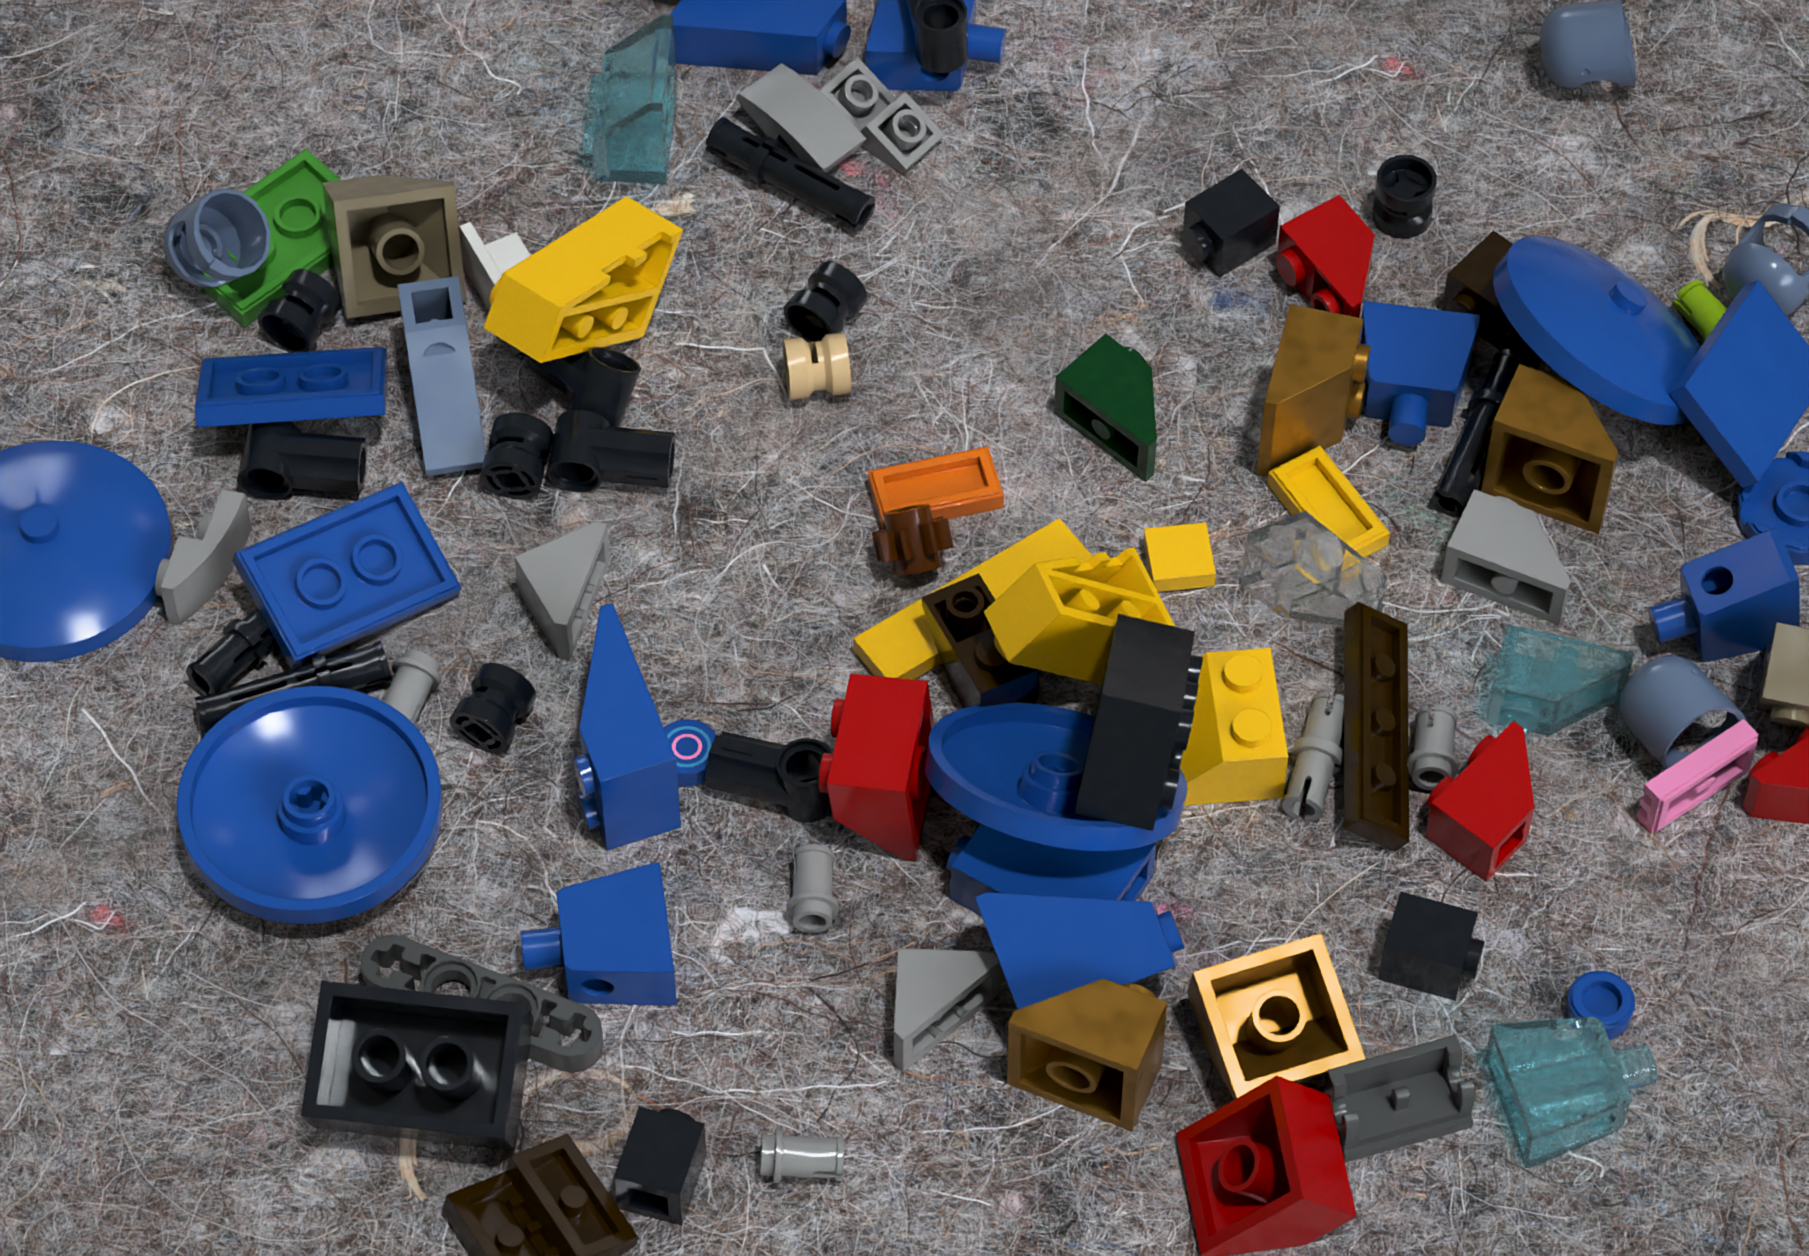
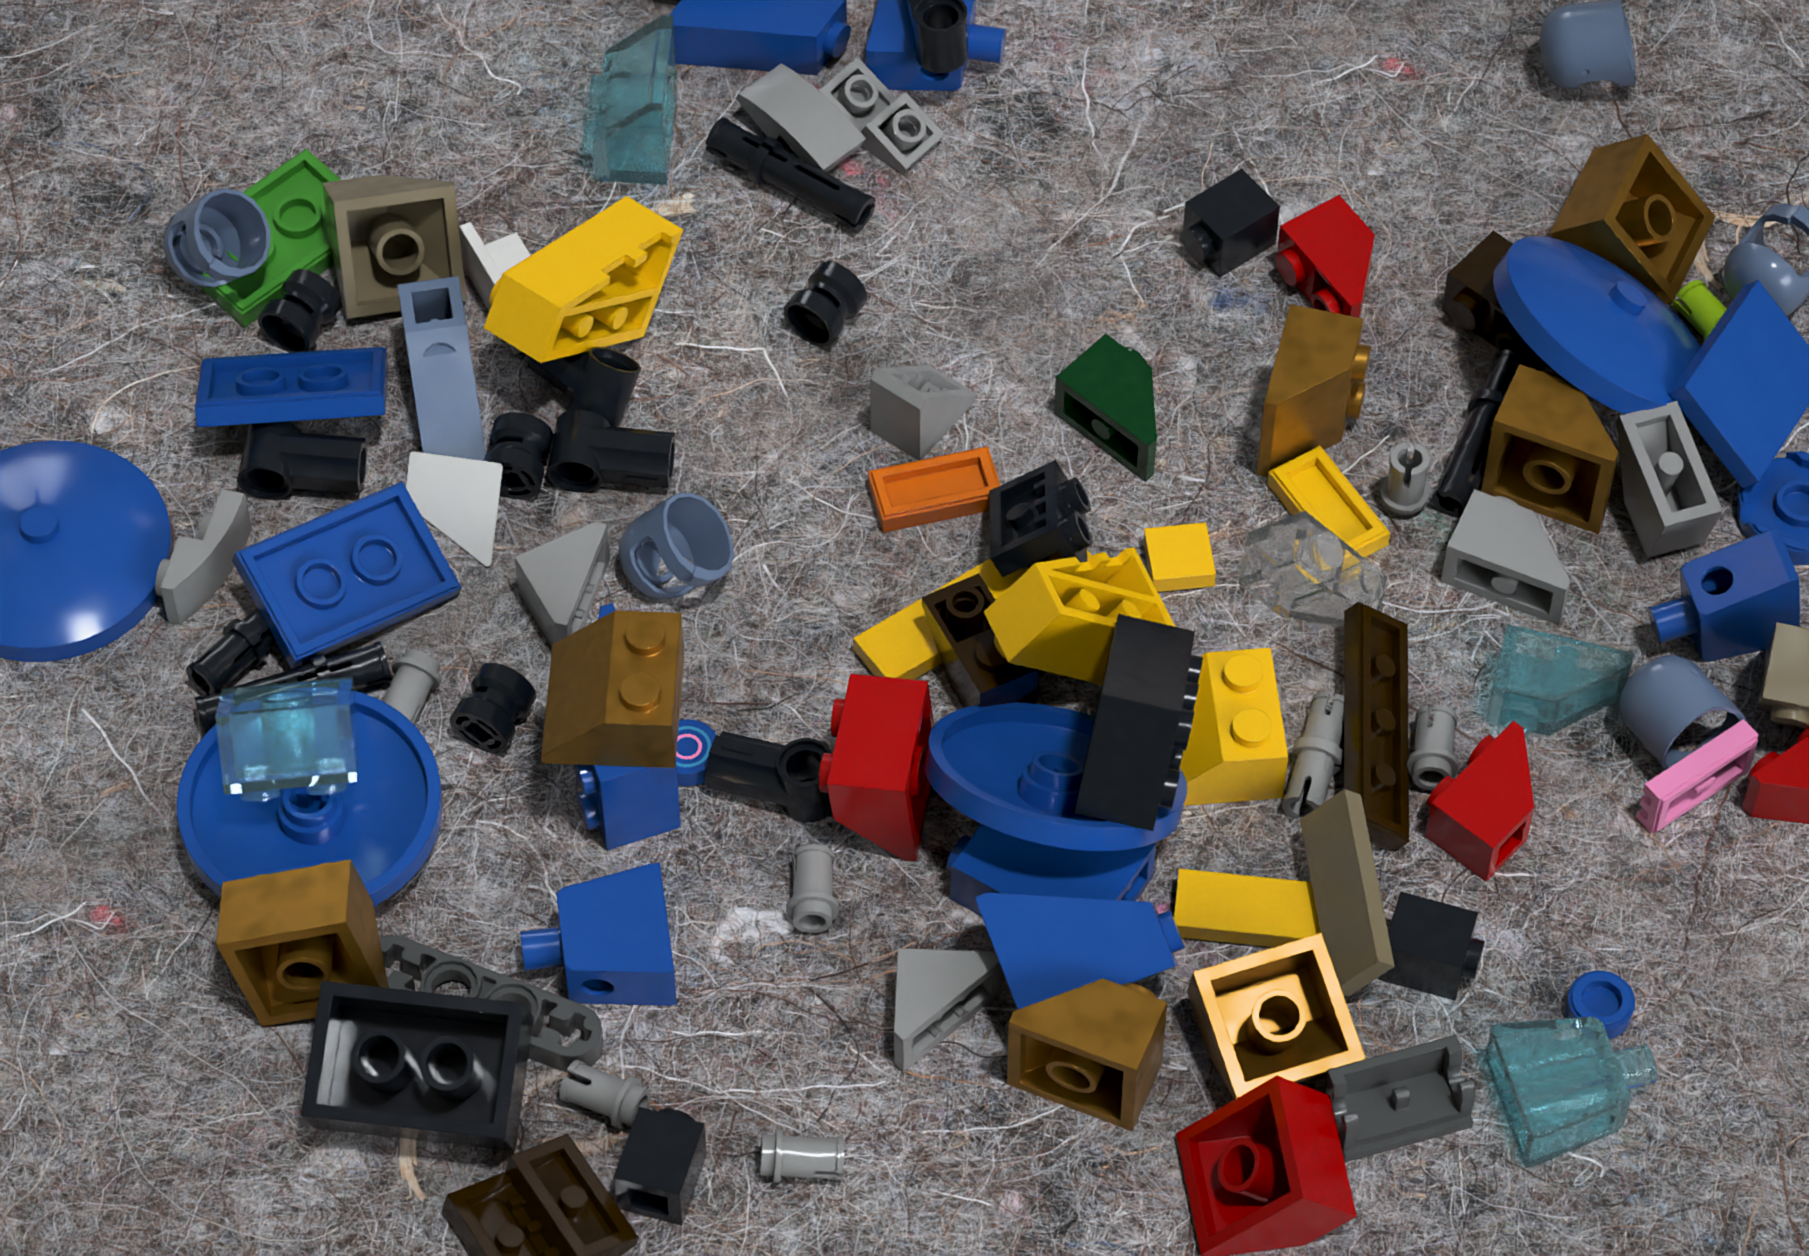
(288, 738): none -> clear light blue slope
(293, 932): none -> pearl gold slope
(458, 499): none -> white sticker
(605, 1093): none -> light grey pin
(616, 692): none -> pearl gold slope
(676, 529): none -> sand blue helmet
(817, 366): tan wheel -> none
(912, 539): reddish brown gear -> none
(915, 406): none -> light grey slope
(1038, 518): none -> black bracket
(1244, 908): none -> yellow tile
(1347, 891): none -> dark tan tile
(1404, 196): black wheel -> none
(1406, 487): none -> light grey pin
(1416, 366): blue torso -> none
(1636, 214): none -> pearl gold slope
(1665, 480): none -> light grey slope

